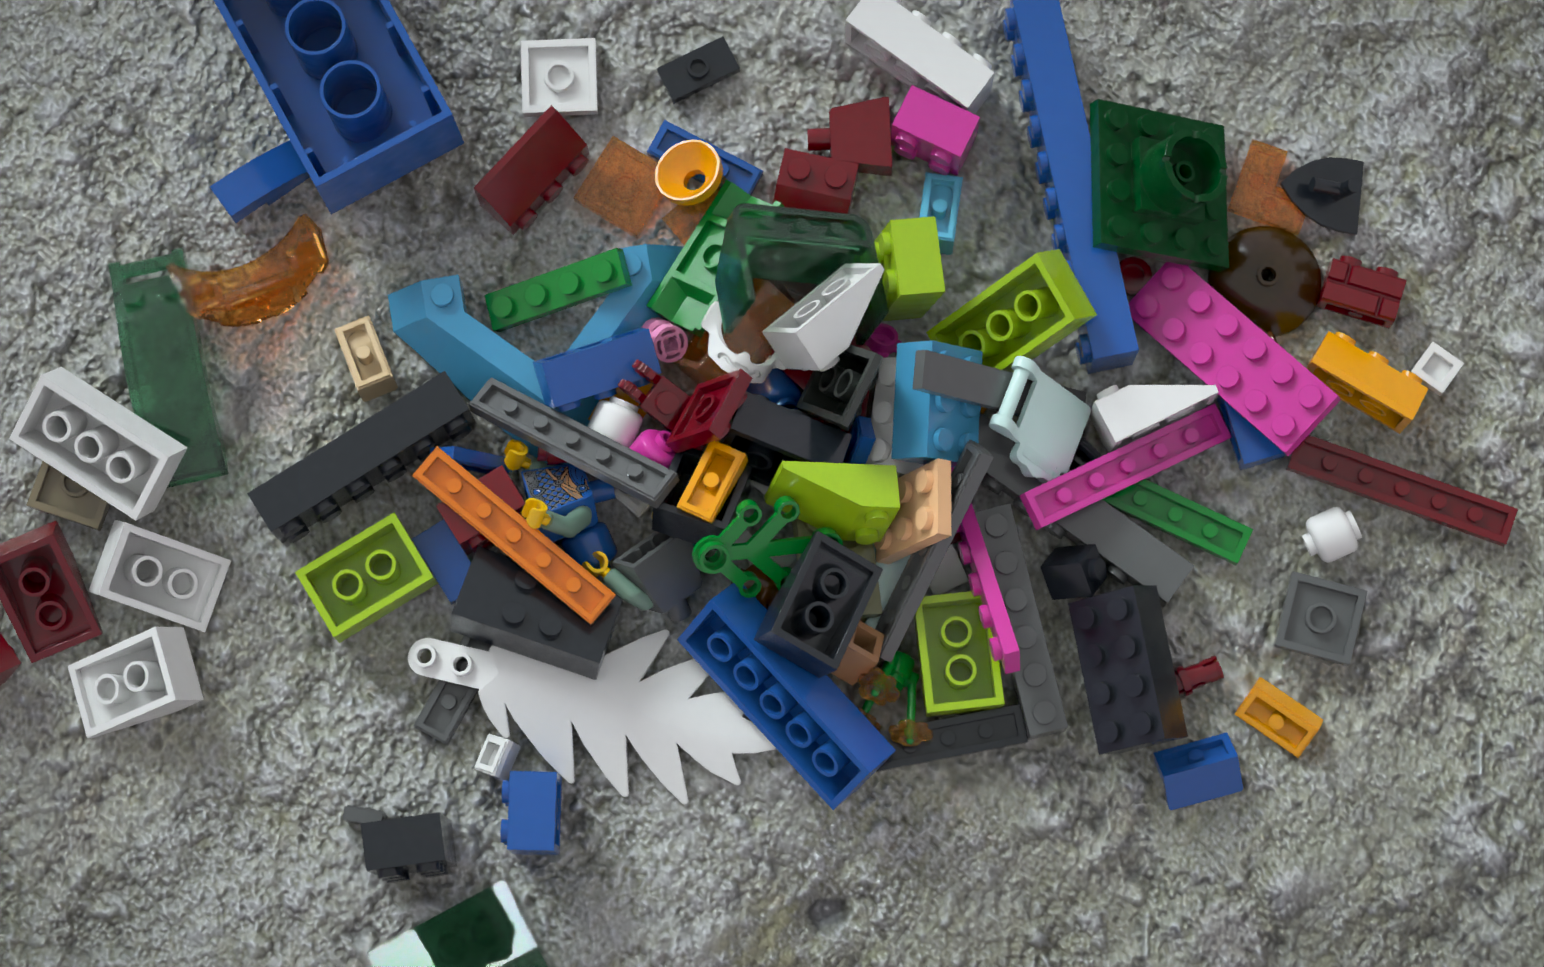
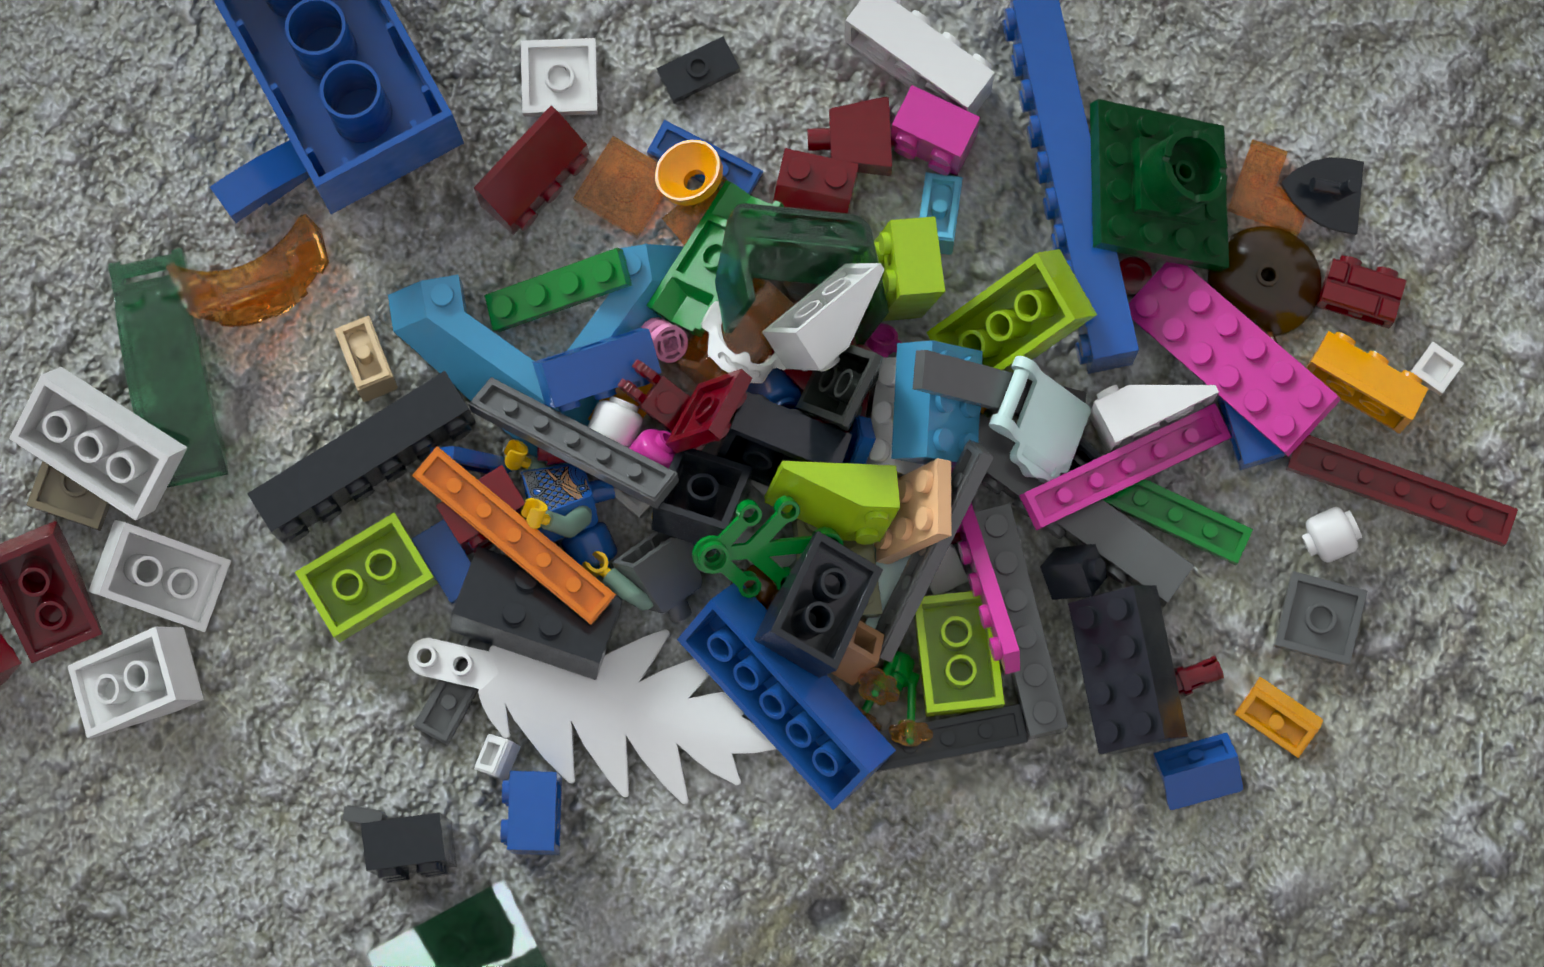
(712, 481): light orange slope -> none

